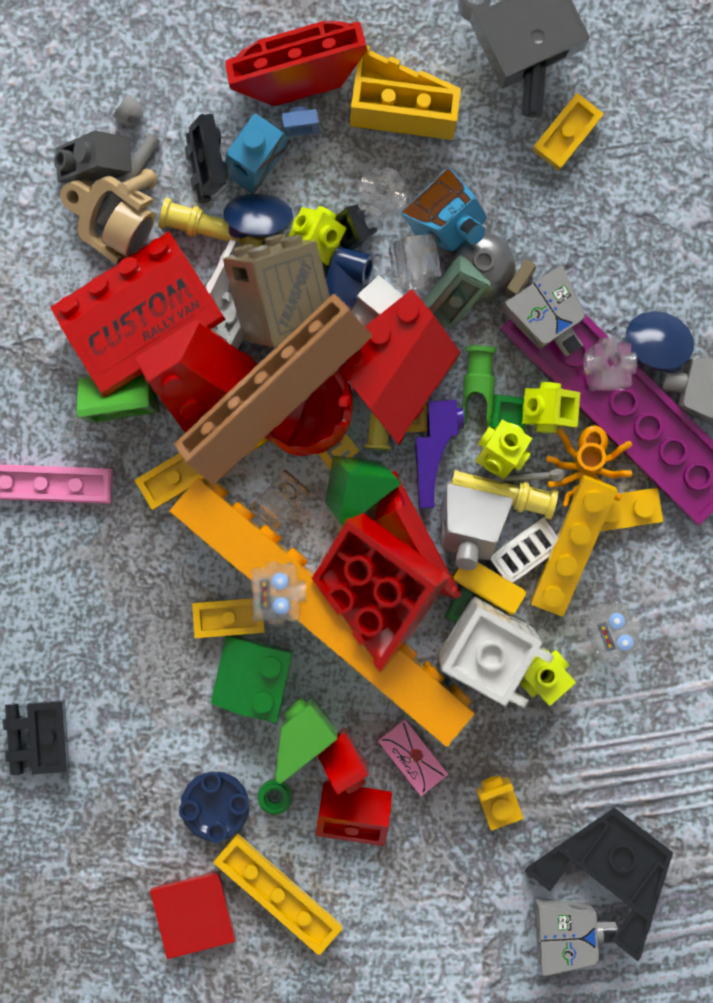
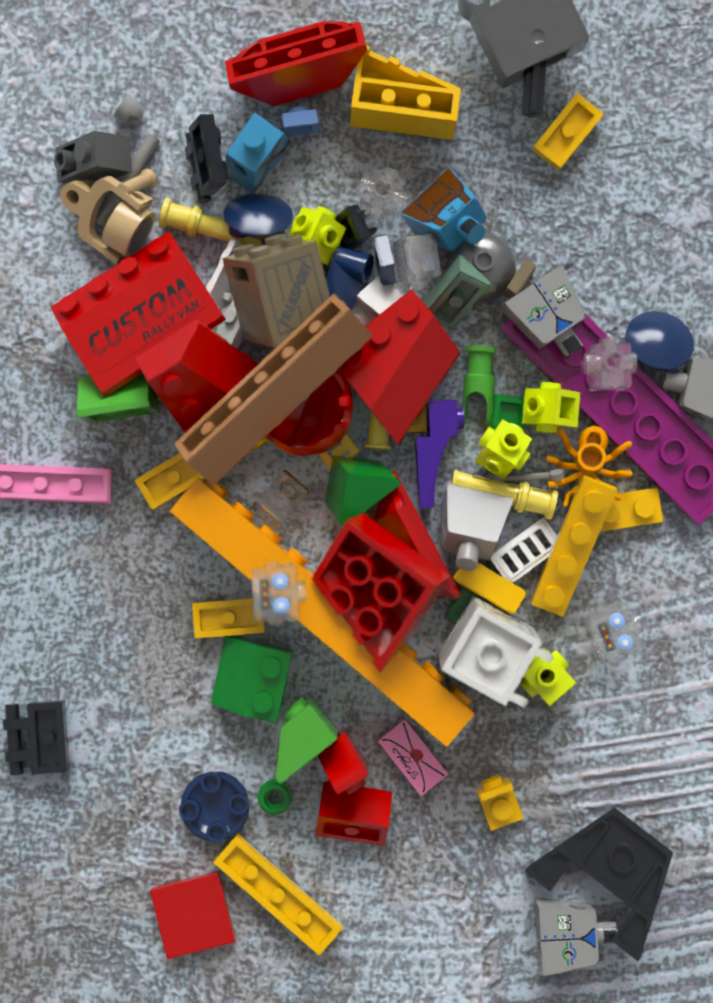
(384, 260): none -> tile

